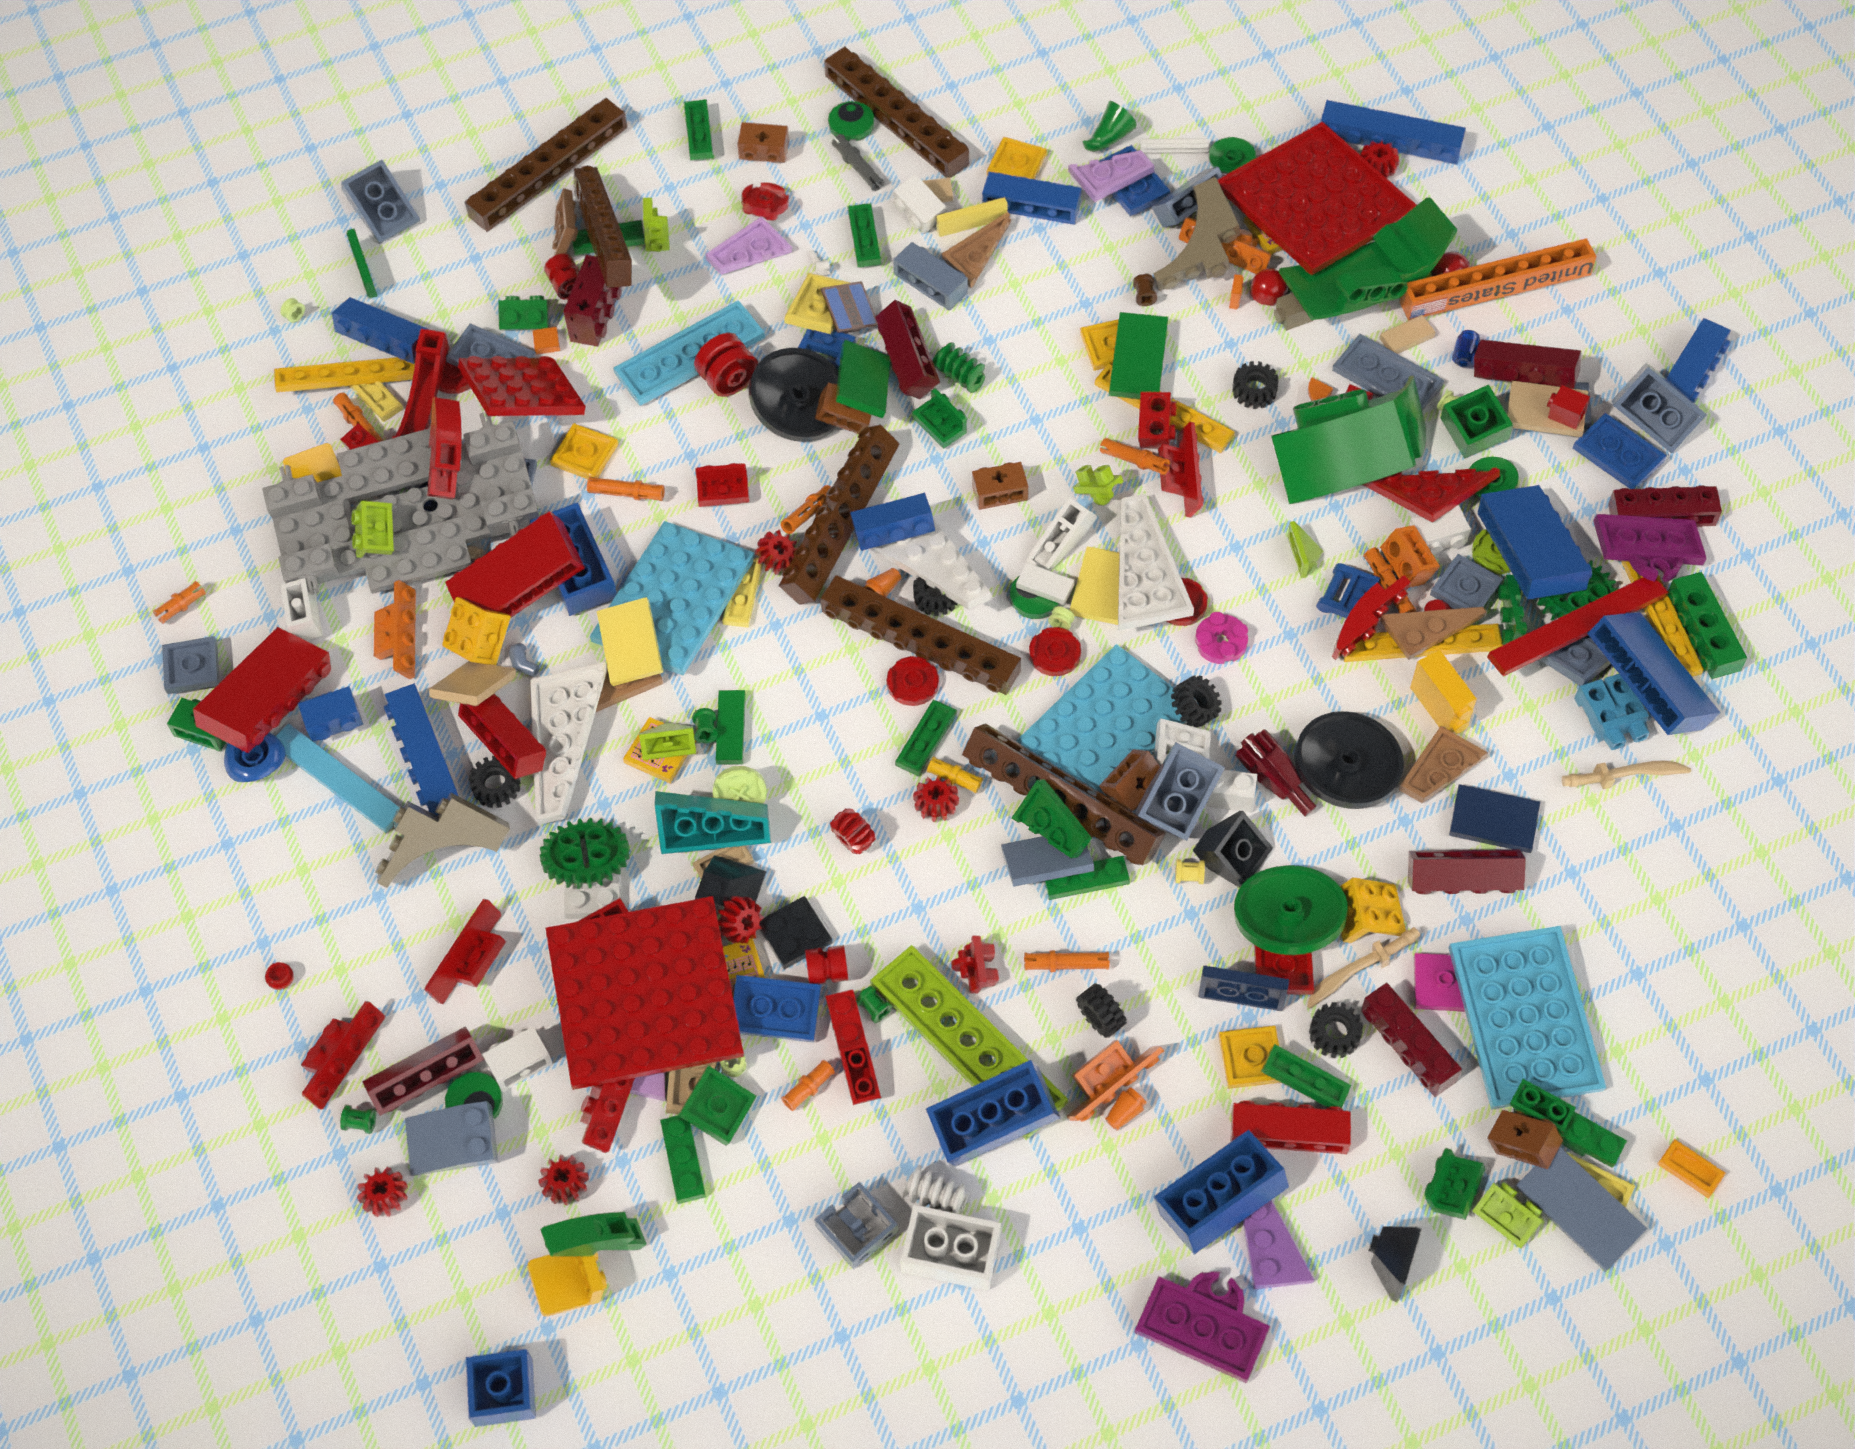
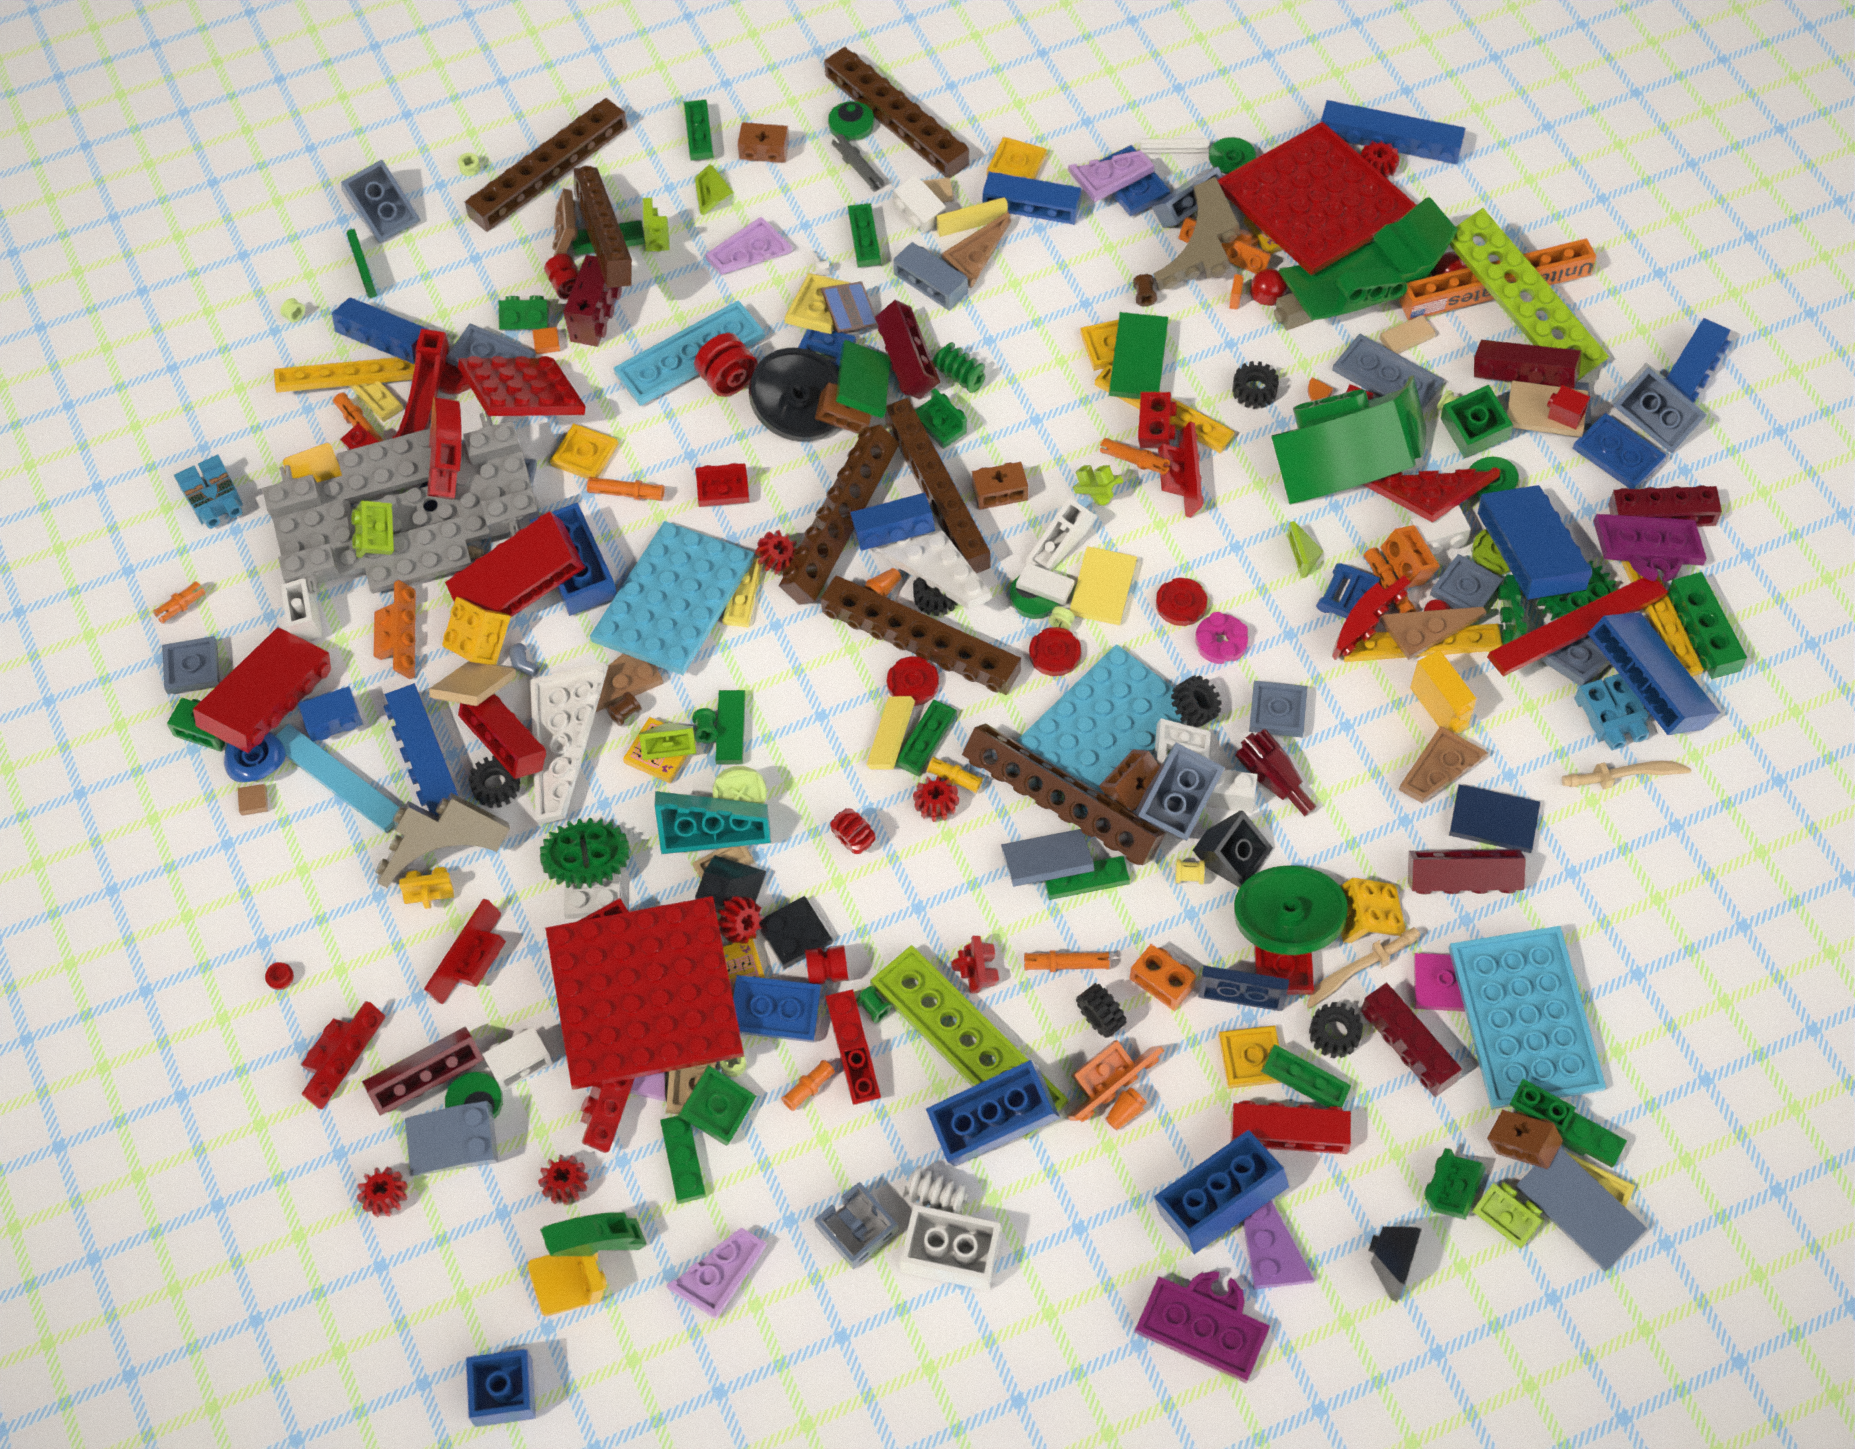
(214, 500): none -> dark azure hips
(252, 799): none -> medium nougat tile
(350, 1117): green bush -> none
(426, 888): none -> yellow hips
(470, 158): none -> yellowish green bush
(623, 708): none -> reddish brown bush
(629, 641): light yellow tile -> none
(710, 189): none -> lime slope
(718, 1276): none -> lavender wing
(764, 201): red plate -> none
(793, 521): orange pin -> none
(890, 733): none -> light yellow tile
(937, 484): none -> reddish brown brick
(1051, 818): green wing -> none
(1112, 127): green hat -> none
(1147, 573): white wing -> none
(1158, 981): none -> orange brick
(1278, 708): none -> sand blue plate
(1349, 760): black dish -> none
(1465, 348): clear blue brick -> none
(1528, 281): none -> lime plate
(1691, 1168): light orange tile -> none

